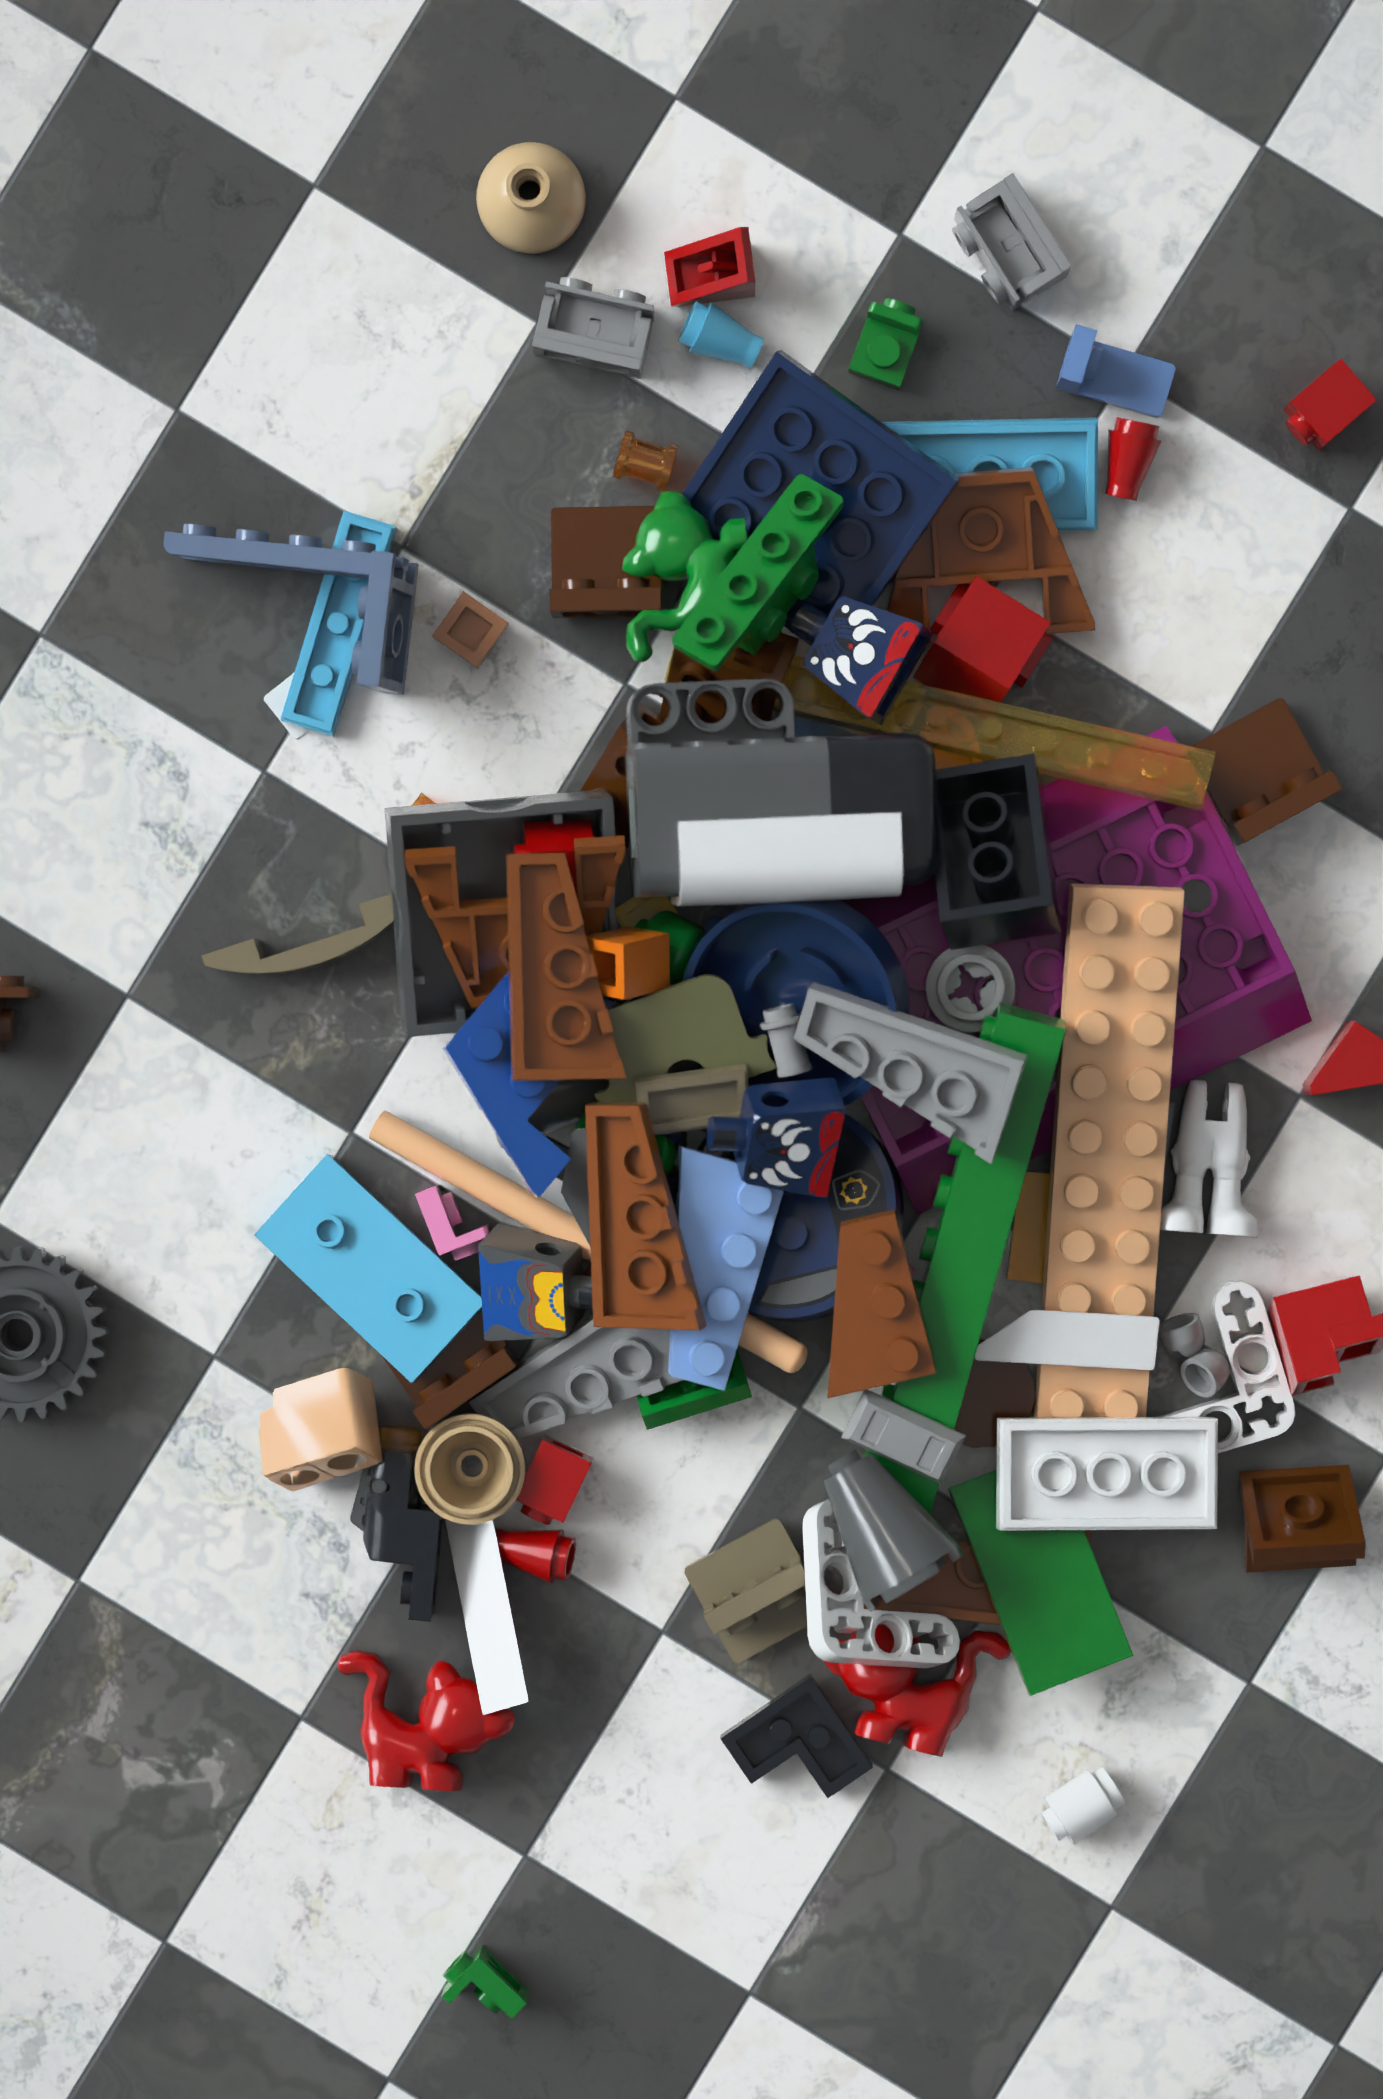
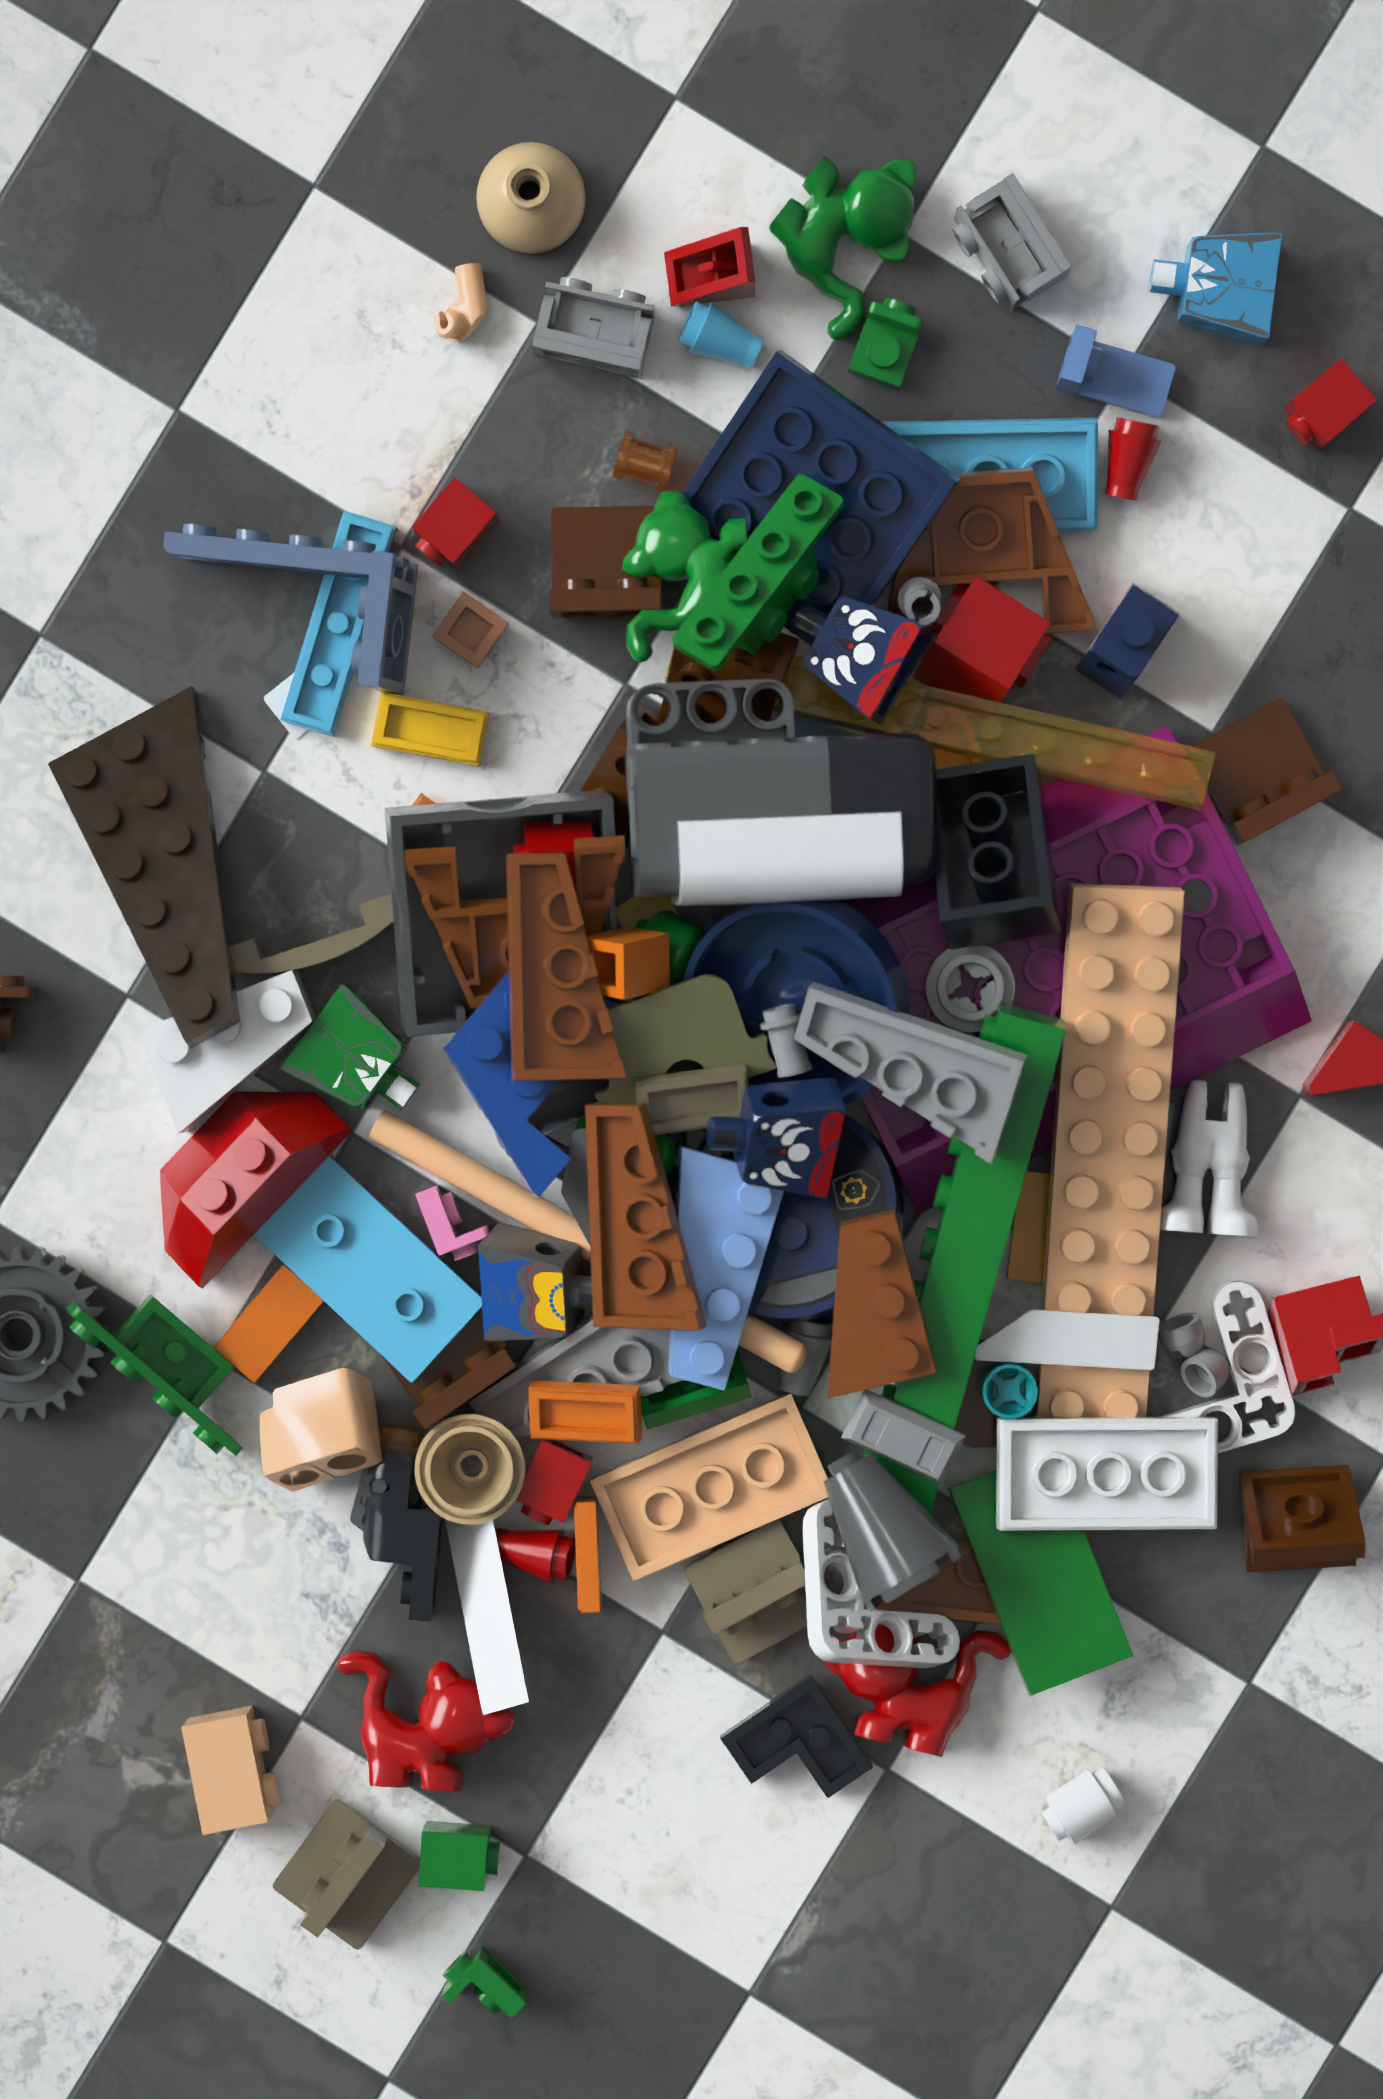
(154, 837): none -> dark brown wing
(170, 1358): none -> green bracket
(204, 1076): none -> white wedge
(230, 1769): none -> light nougat brick
(241, 1173): none -> red wedge
(268, 1323): none -> orange tile
(346, 1875): none -> dark tan bracket
(352, 1054): none -> green torso
(430, 729): none -> yellow tile
(453, 525): none -> red brick
(457, 1856): none -> green brick
(468, 309): none -> light nougat arm
(585, 1411): none -> orange tile
(587, 1554): none -> orange tile
(711, 1486): none -> light nougat plate
(818, 1340): none -> light grey cone
(871, 210): none -> green animal
(915, 588): none -> light grey pin
(1015, 1394): none -> teal wheel
(1127, 640): none -> dark blue torso
(1224, 284): none -> dark azure torso

